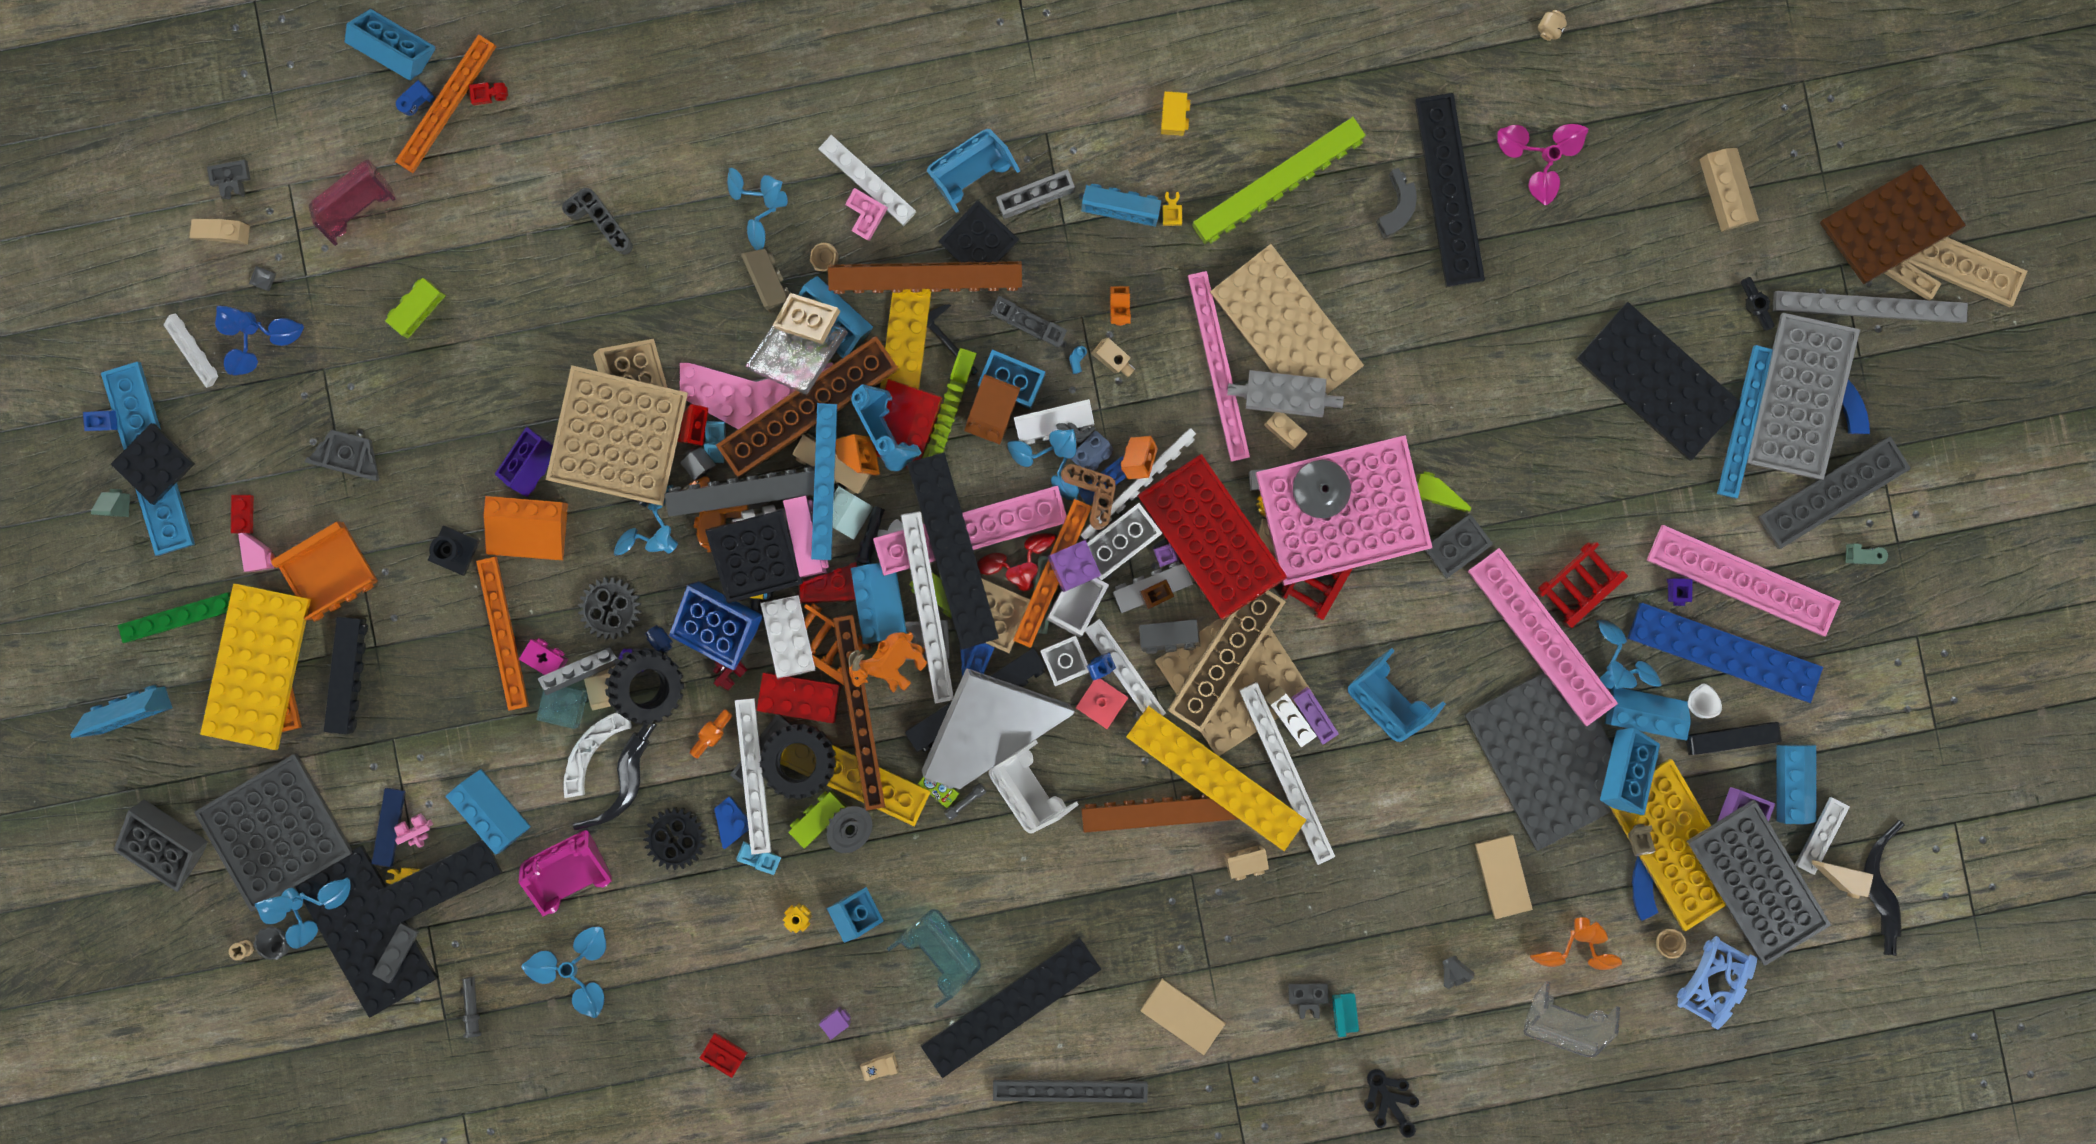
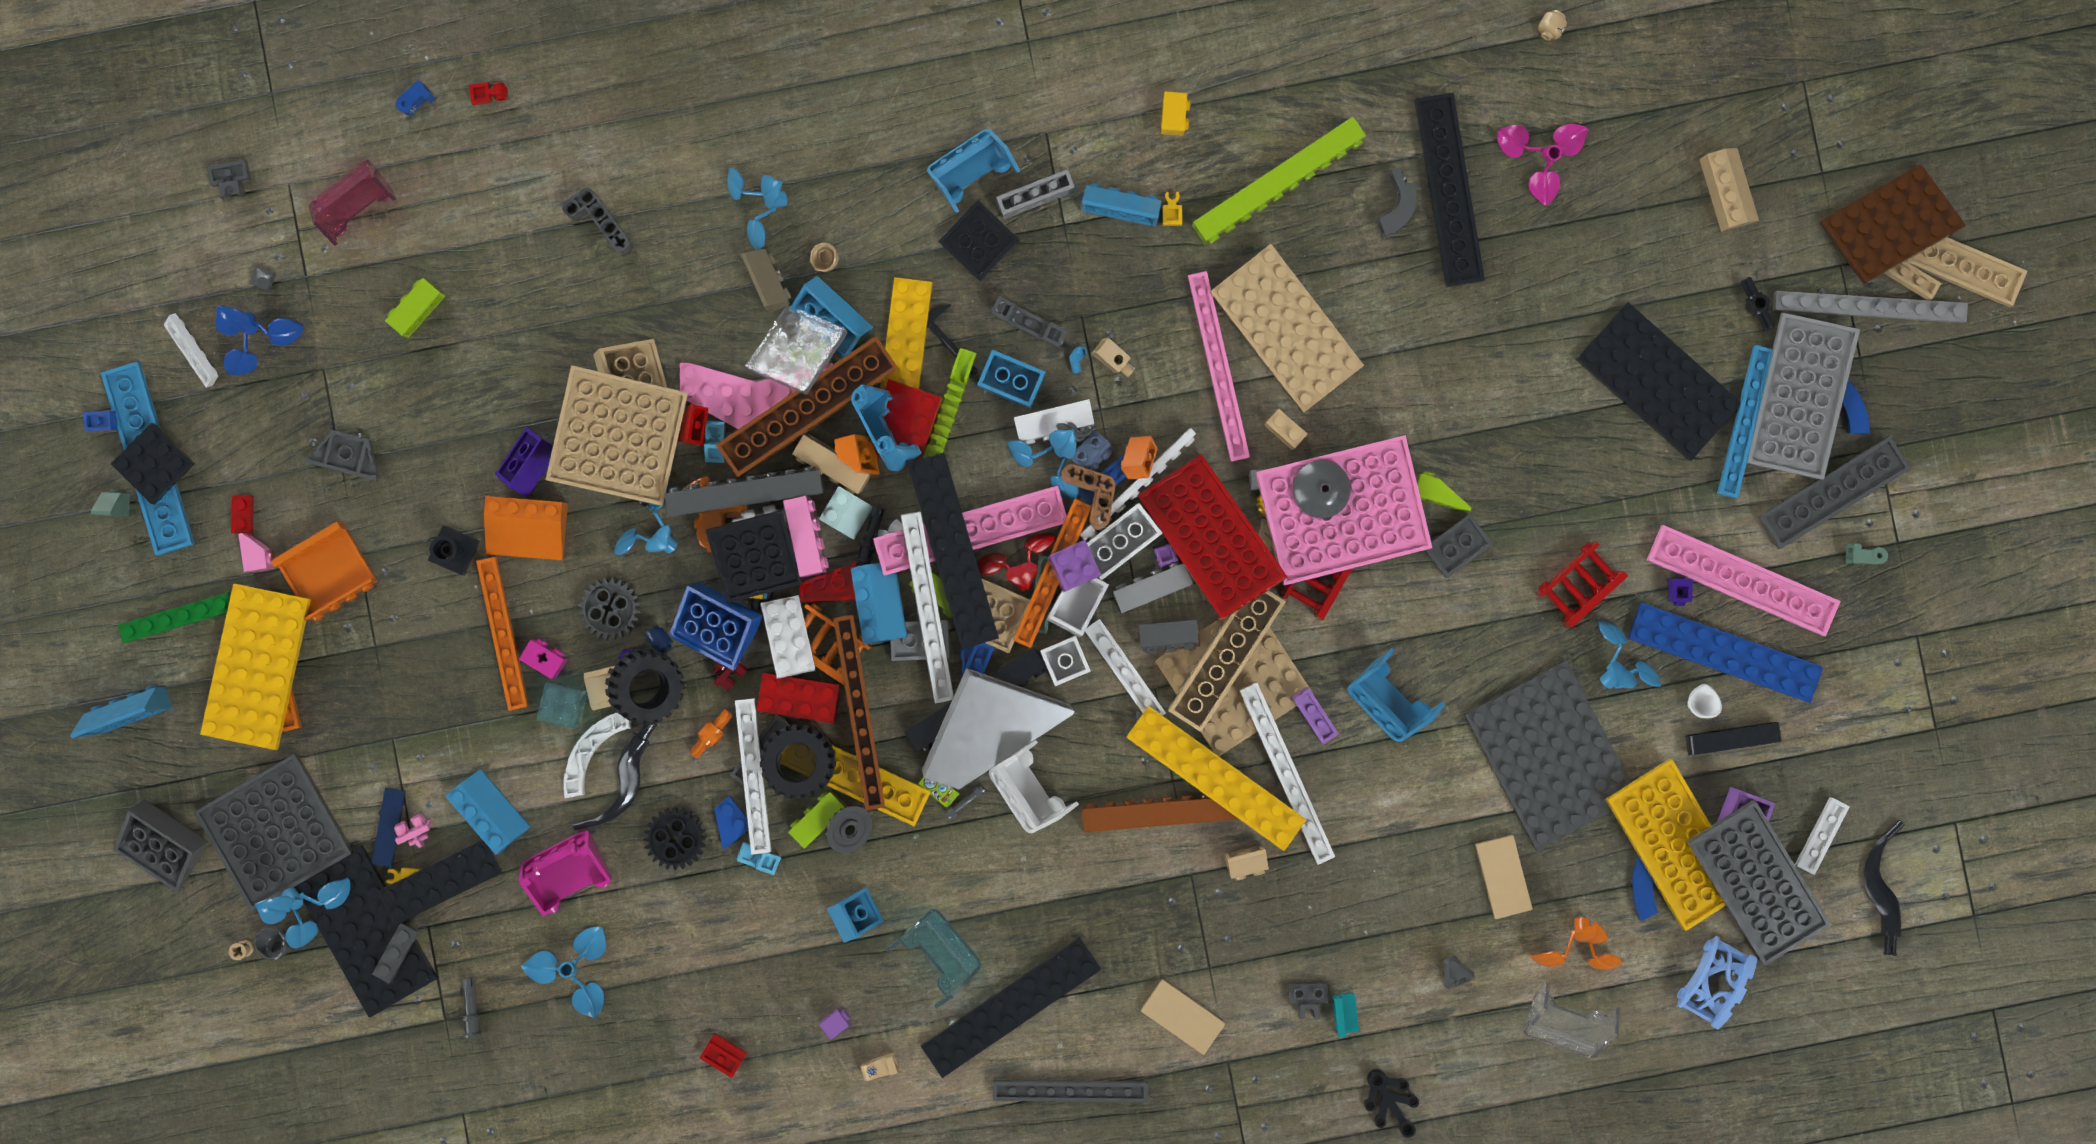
(220, 230): tan slope -> none
(345, 675): black brick -> none
(389, 44): dark azure slope -> none
(445, 103): orange plate -> none
(577, 671): dark grey plate -> none
(697, 463): dark grey brick -> none
(802, 913): yellow brick -> none
(806, 318): tan plate -> none
(824, 482): dark azure plate -> none
(867, 180): white plate -> none
(870, 211): bright pink plate -> none
(887, 660): orange animal -> none
(925, 276): dark orange brick -> none
(992, 409): dark orange slope -> none
(1099, 666): blue leg -> none
(1101, 702): coral plate -> none
(1120, 305): orange brick -> none
(1156, 594): reddish brown slope -> none
(1285, 394): light grey plate -> none
(1290, 716): brick -> none
(1542, 637): bright pink plate -> none
(1630, 771): dark azure slope -> none
(1641, 840): dark tan bracket -> none
(1649, 713): dark azure slope -> none
(1671, 943): tan hair -> none
(1796, 784): dark azure slope -> none
(1849, 880): tan slope -> none

